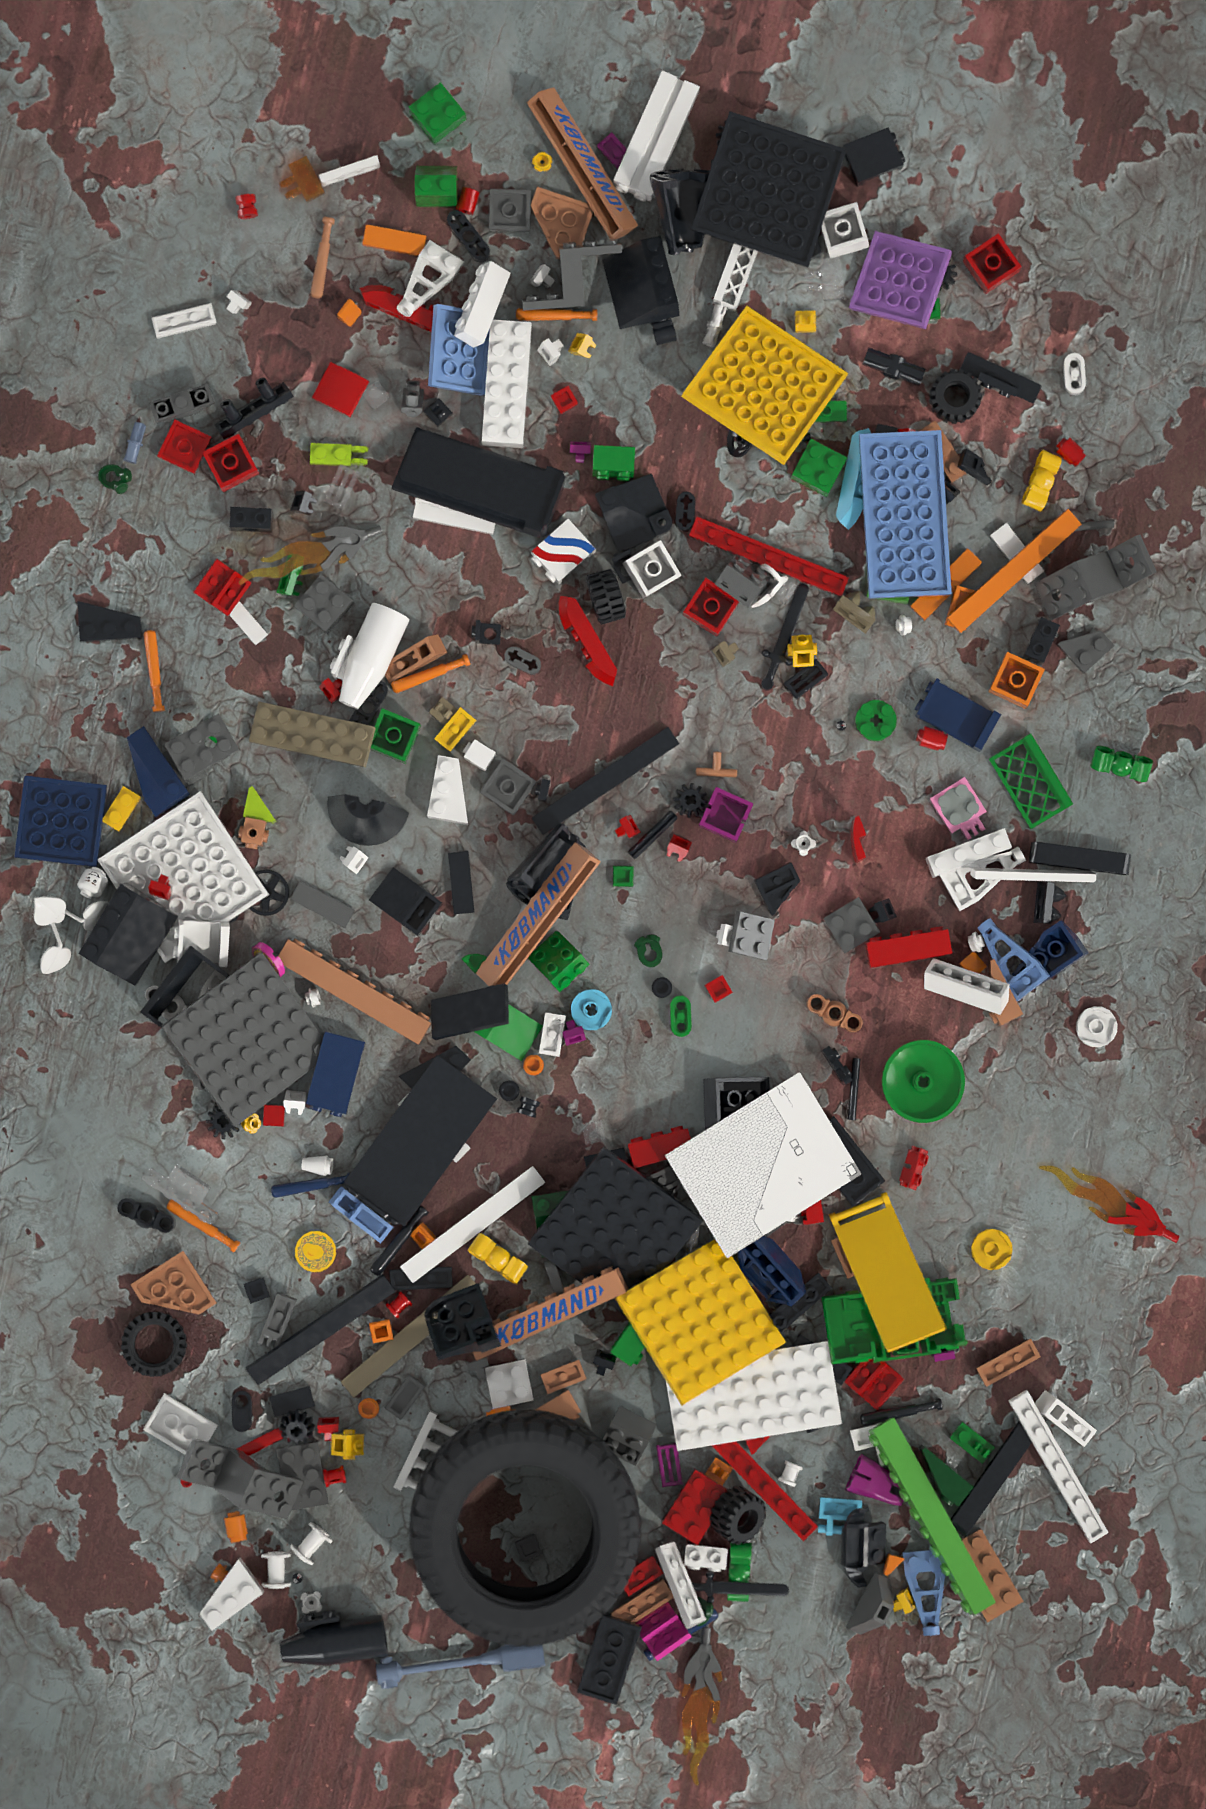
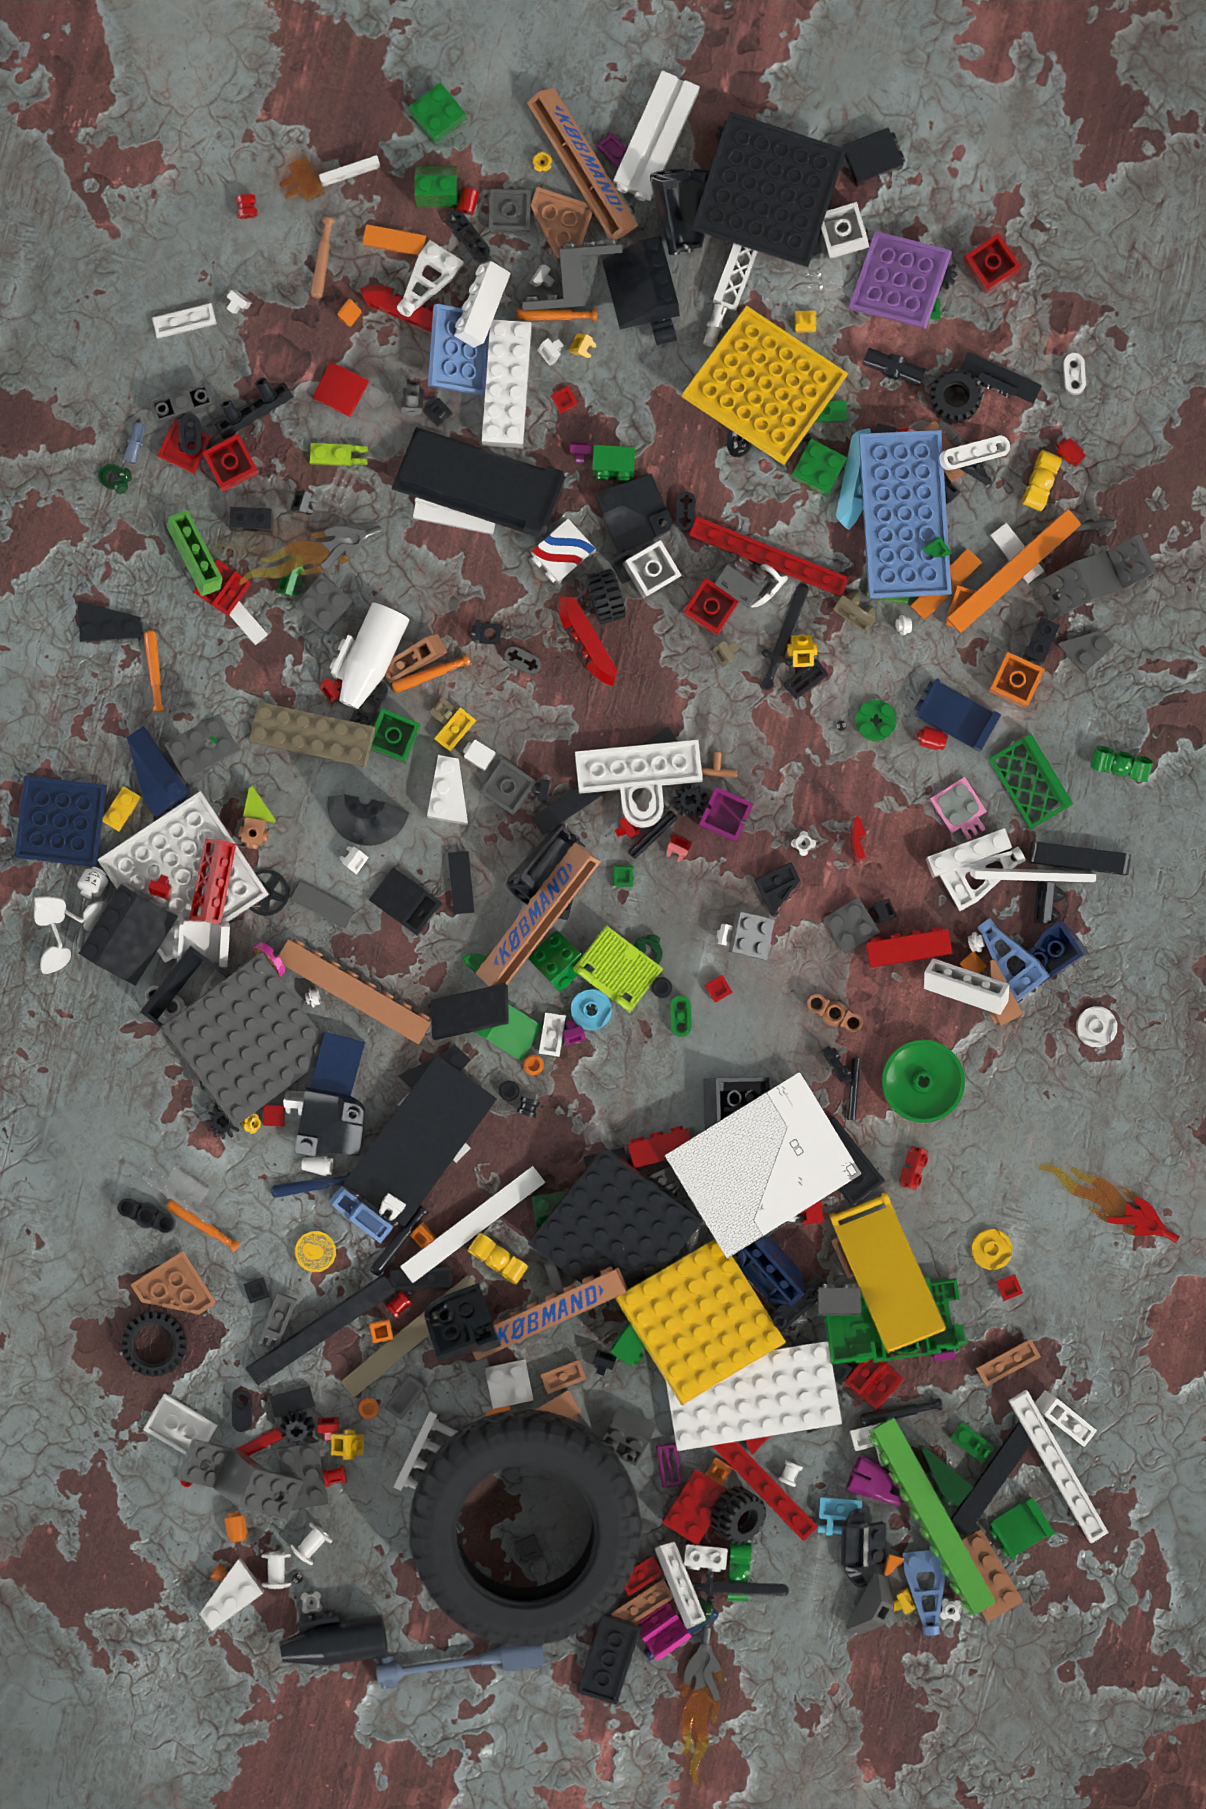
(190, 435): none -> black plate
(194, 552): none -> bright green brick
(215, 881): none -> red fence
(329, 1124): none -> black slope
(392, 1204): none -> white tile
(618, 968): none -> lime window
(637, 768): none -> white plate
(839, 1301): none -> dark grey brick
(937, 548): none -> green tile
(946, 1604): none -> white plate
(974, 452): none -> white plate
(1009, 1287): none -> red plate
(1020, 1528): none -> green panel

